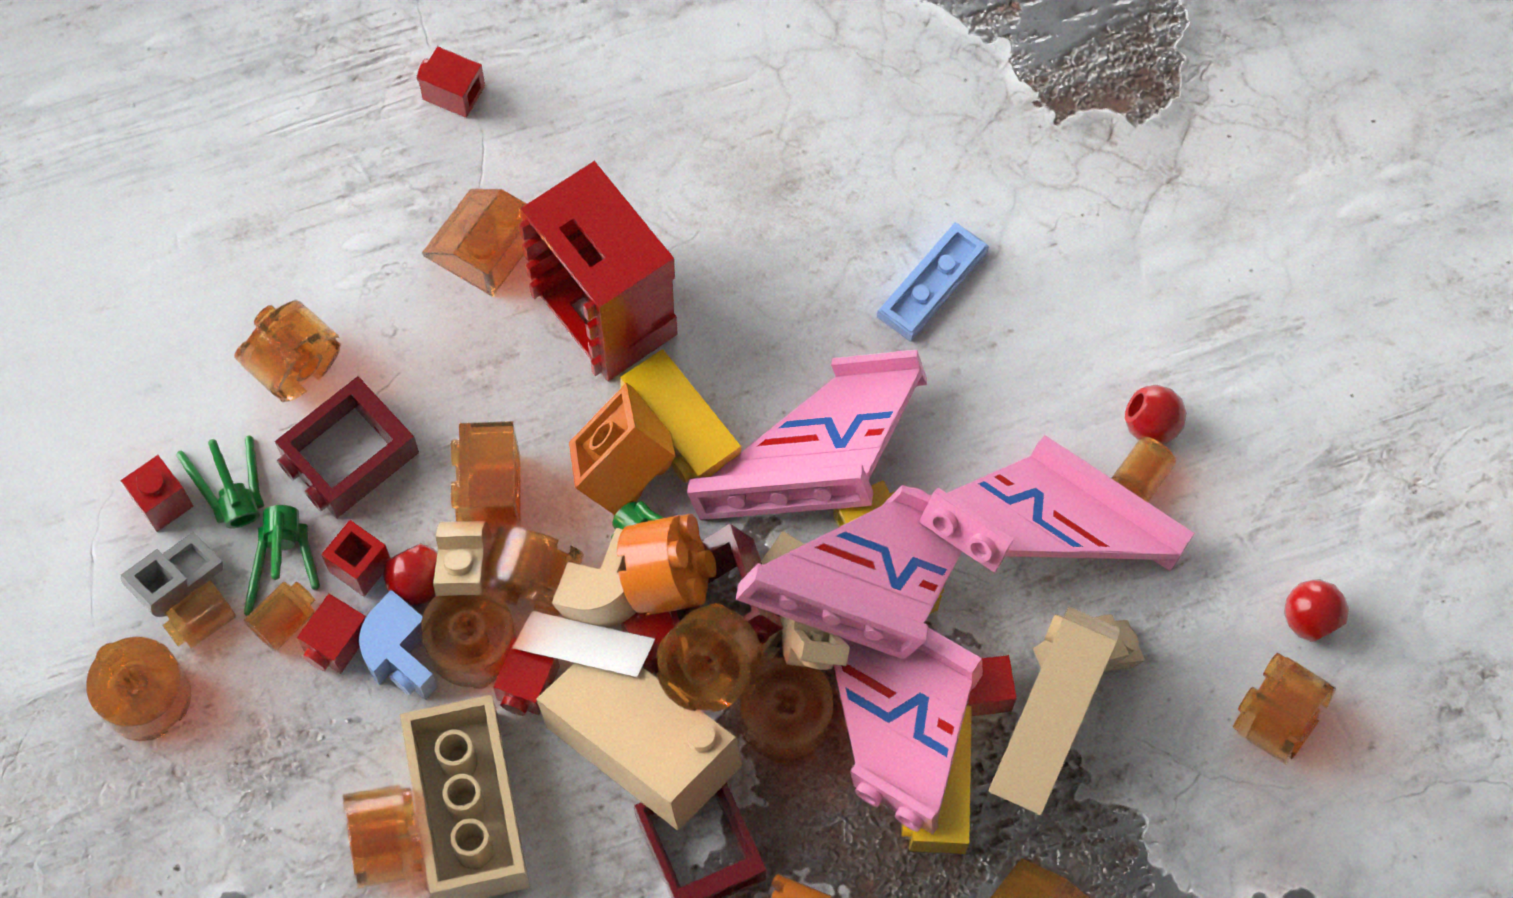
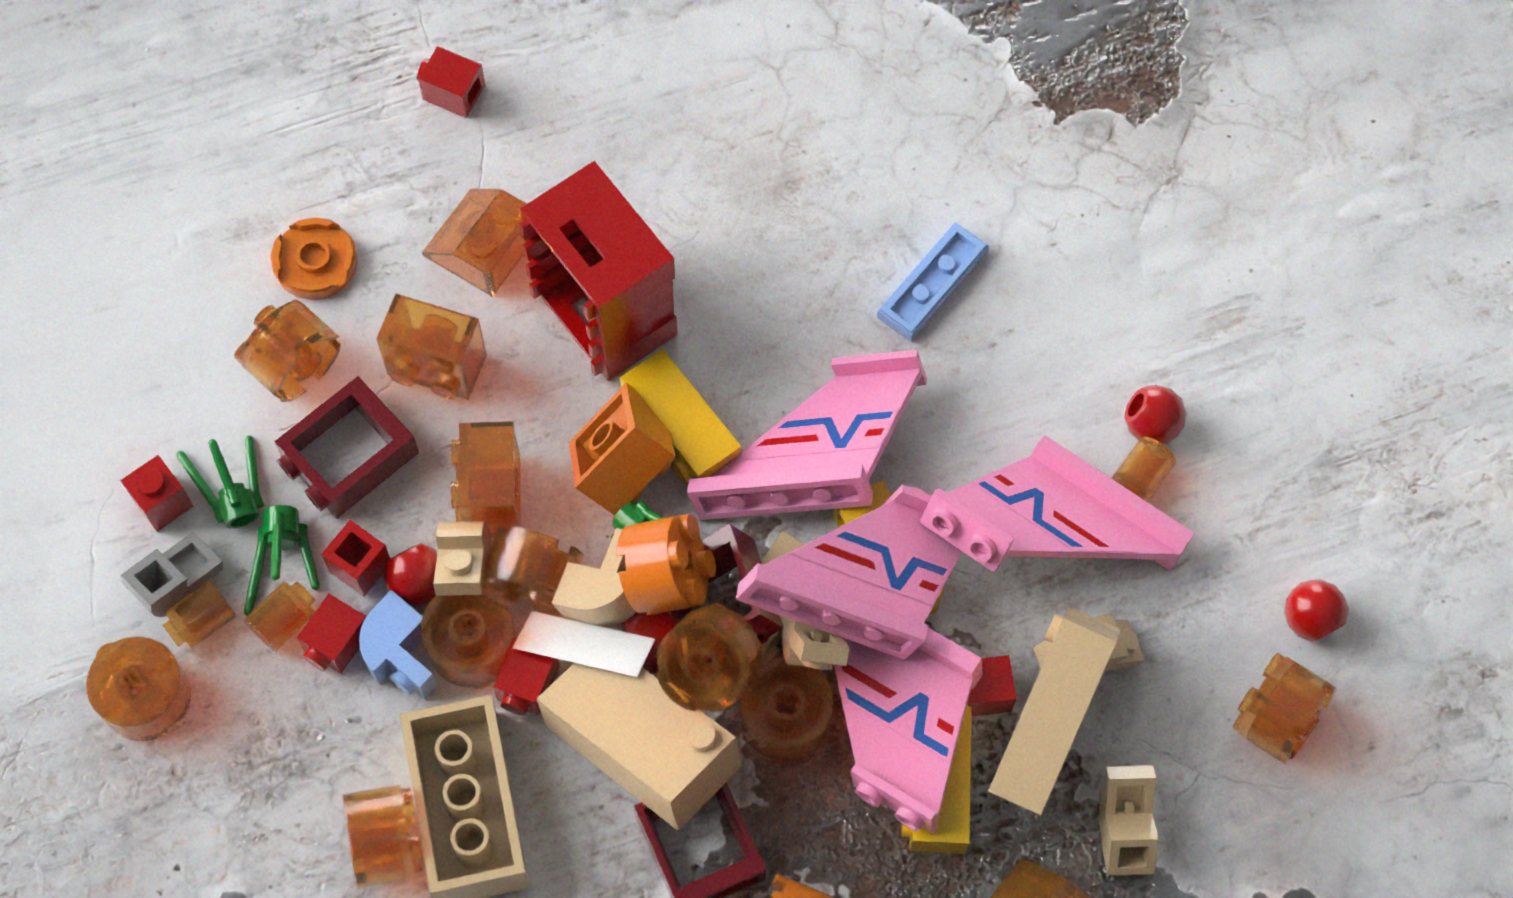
(314, 258): none -> orange tile
(431, 347): none -> clear orange brick
(1127, 820): none -> tan brick

